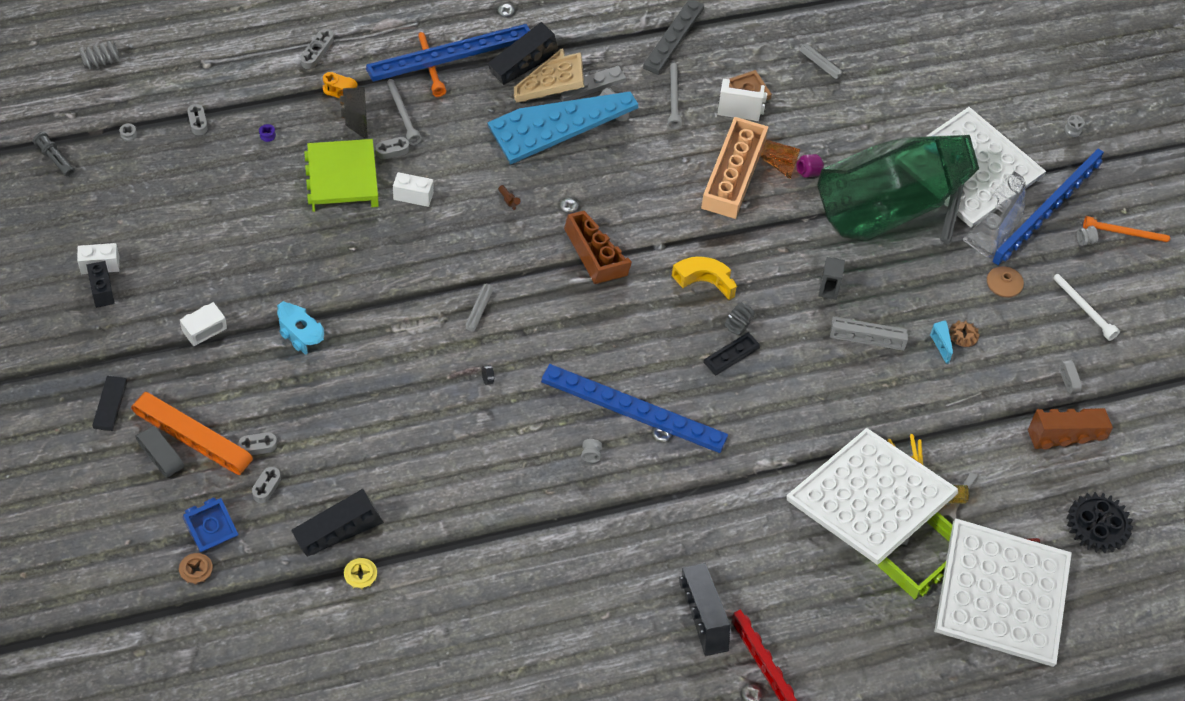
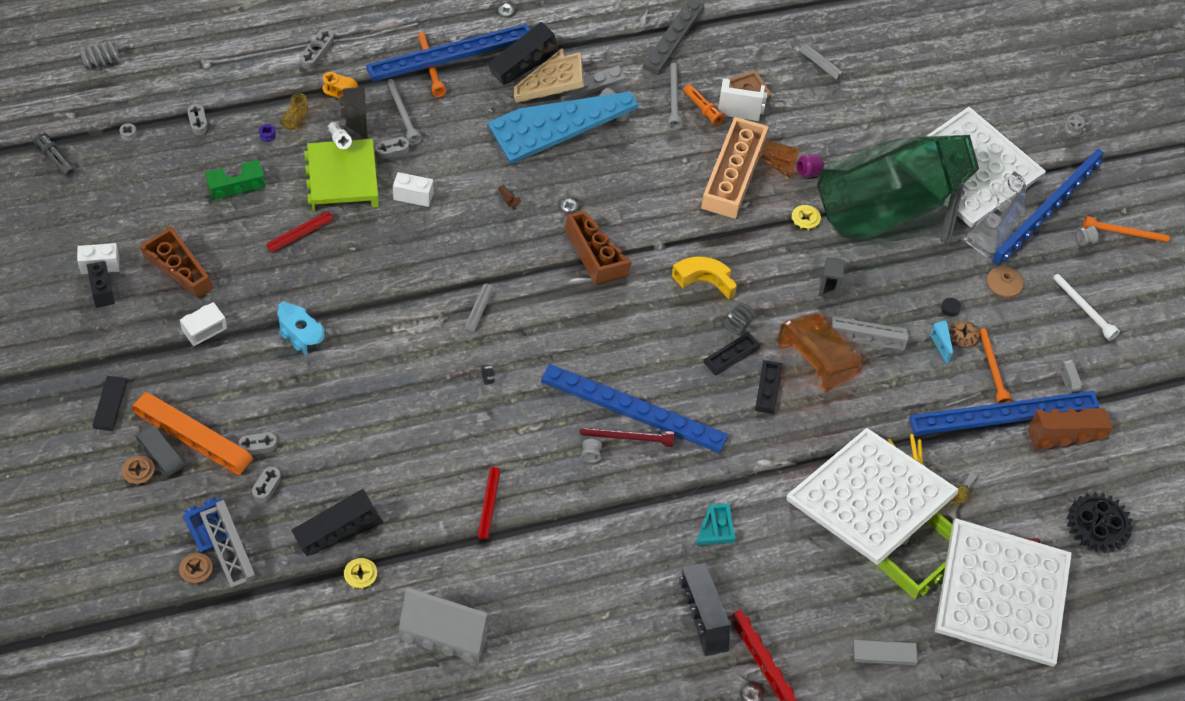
(131, 466): none -> medium nougat gear
(175, 260): none -> dark orange wedge
(223, 186): none -> green arch
(233, 538): none -> light grey fence
(296, 110): none -> clear yellow piece
(299, 231): none -> red axle
(339, 134): none -> white pin
(443, 626): none -> light grey slope
(489, 502): none -> red axle
(664, 438): none -> dark red piece
(708, 109): none -> orange pin
(717, 526): none -> teal wing
(768, 387): none -> black tile
(806, 211): none -> light yellow gear
(822, 348): none -> clear orange windscreen
(884, 652): none -> light grey tile
(951, 307): none -> black tile
(998, 413): none -> blue plate
(1002, 395): none -> orange piece

